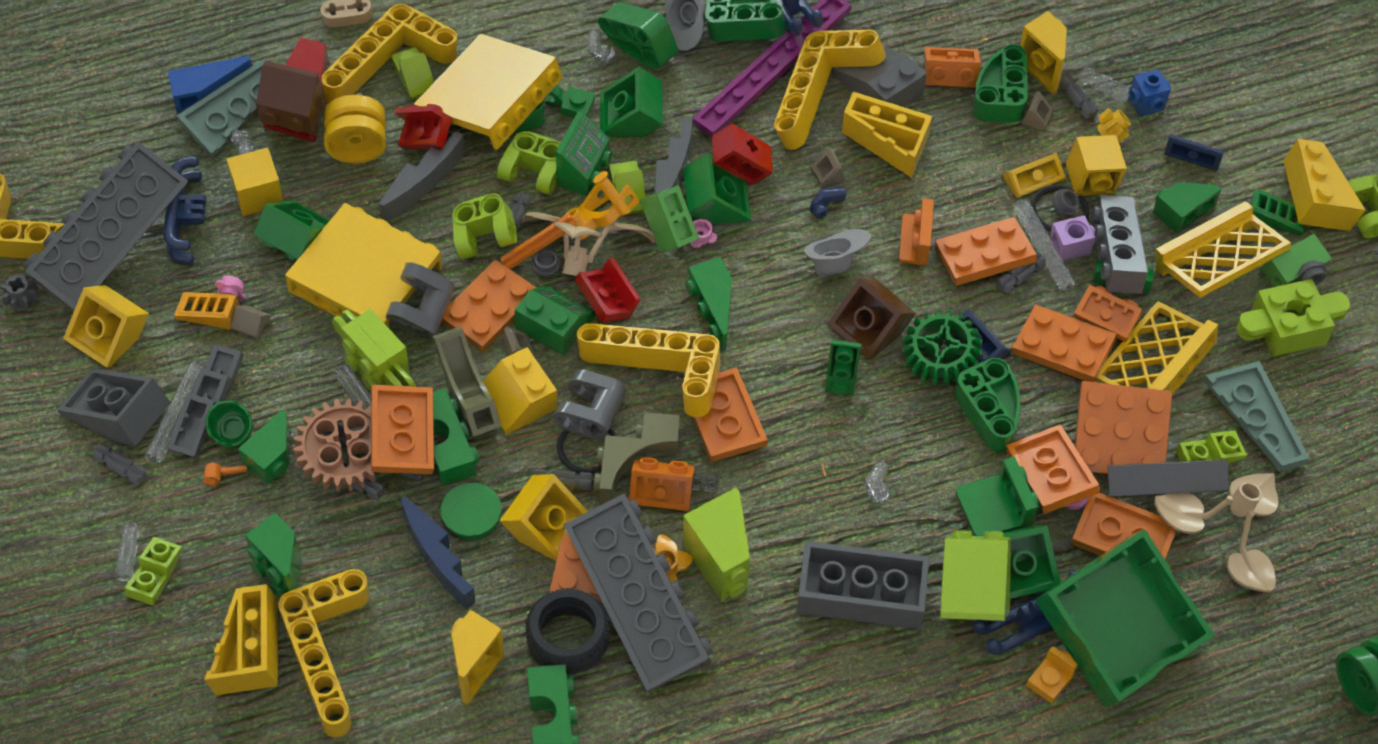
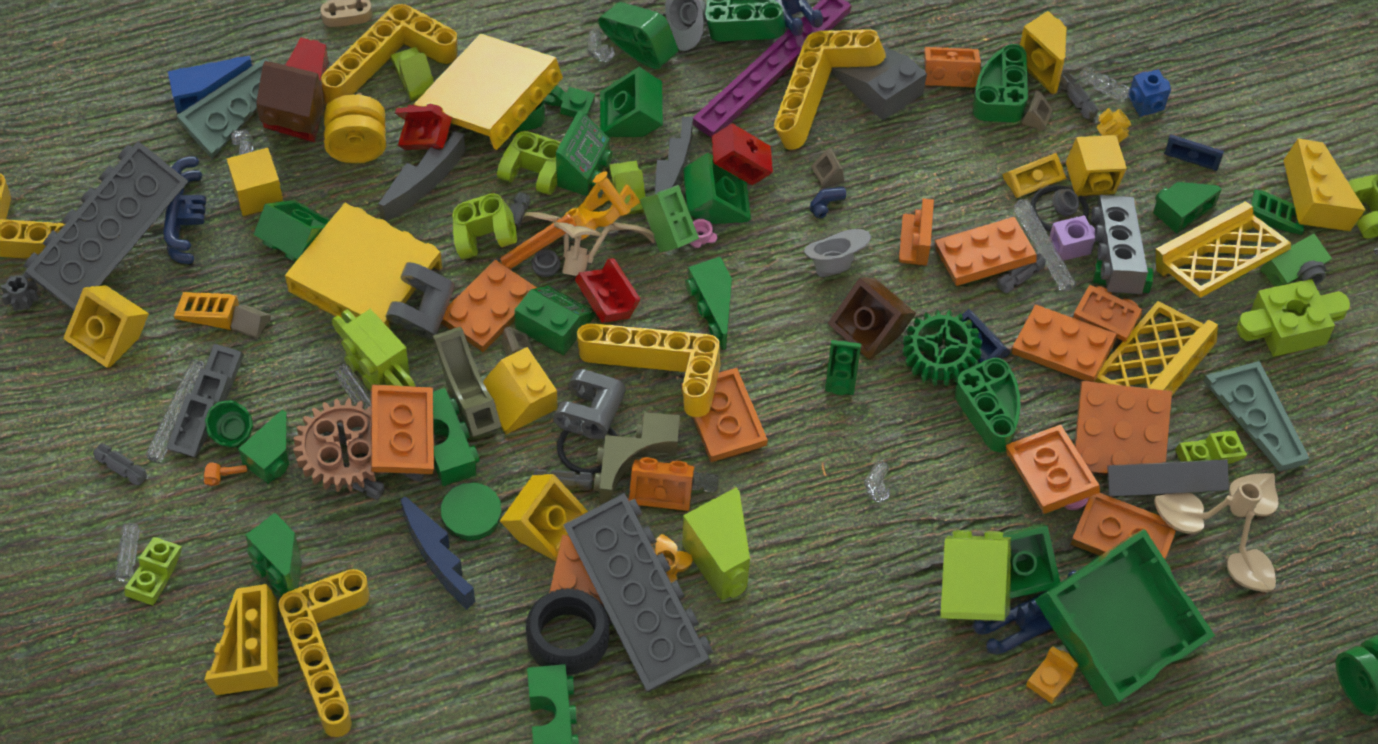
(116, 405): dark grey slope -> none
(231, 285): bright pink plate -> none
(476, 652): yellow slope -> none
(863, 585): dark grey brick -> none
(887, 130): yellow wedge -> none
(999, 501): green bracket -> none

